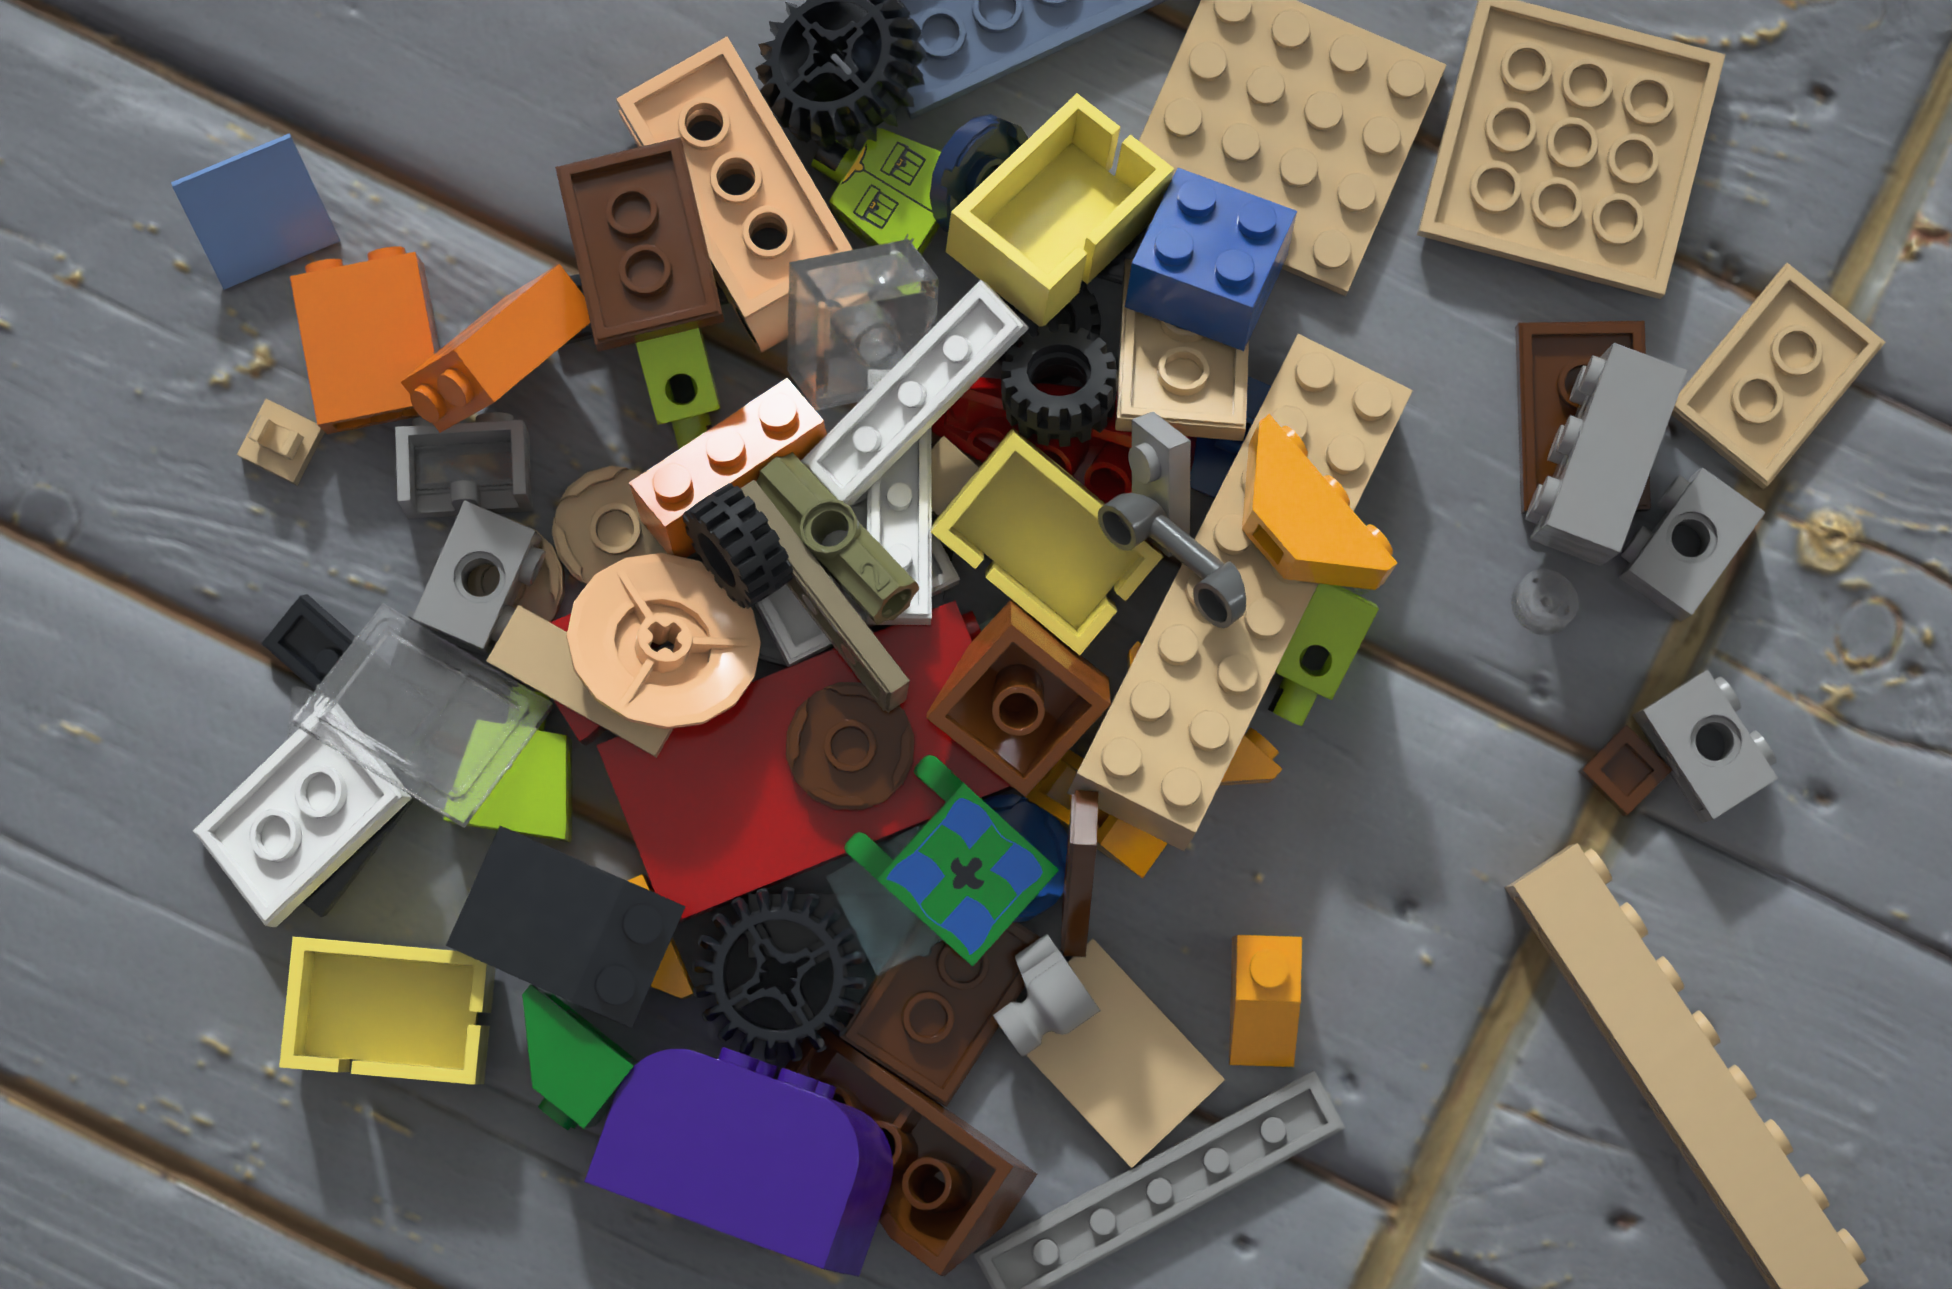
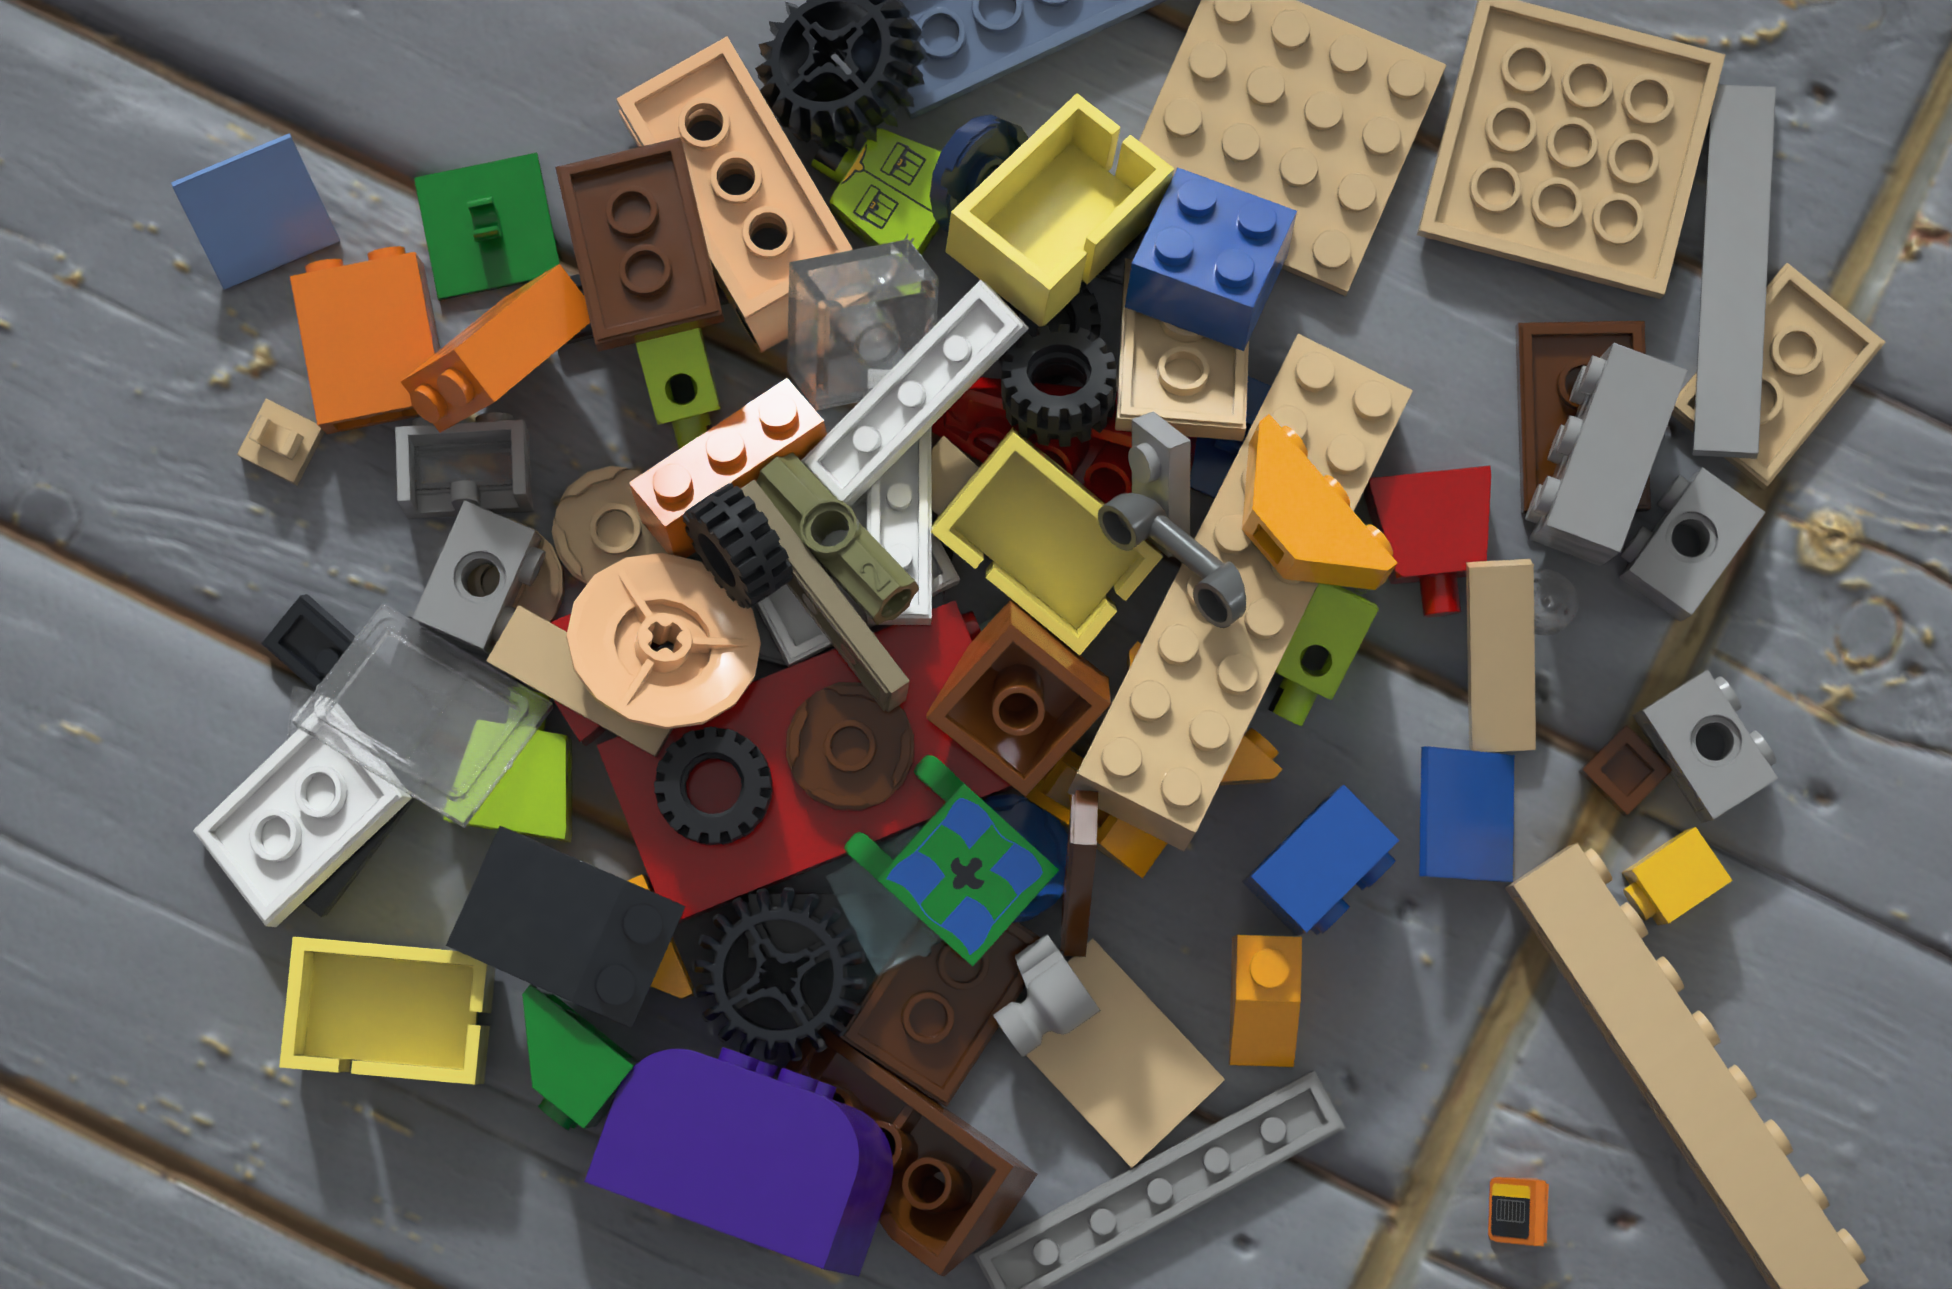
(487, 225): none -> green piece
(681, 760): none -> black tyre
(1321, 862): none -> blue brick
(1433, 528): none -> red torso
(1466, 814): none -> blue piece
(1501, 655): none -> tan tile
(1518, 1211): none -> slope
(1674, 878): none -> yellow brick
(1734, 272): none -> light grey tile

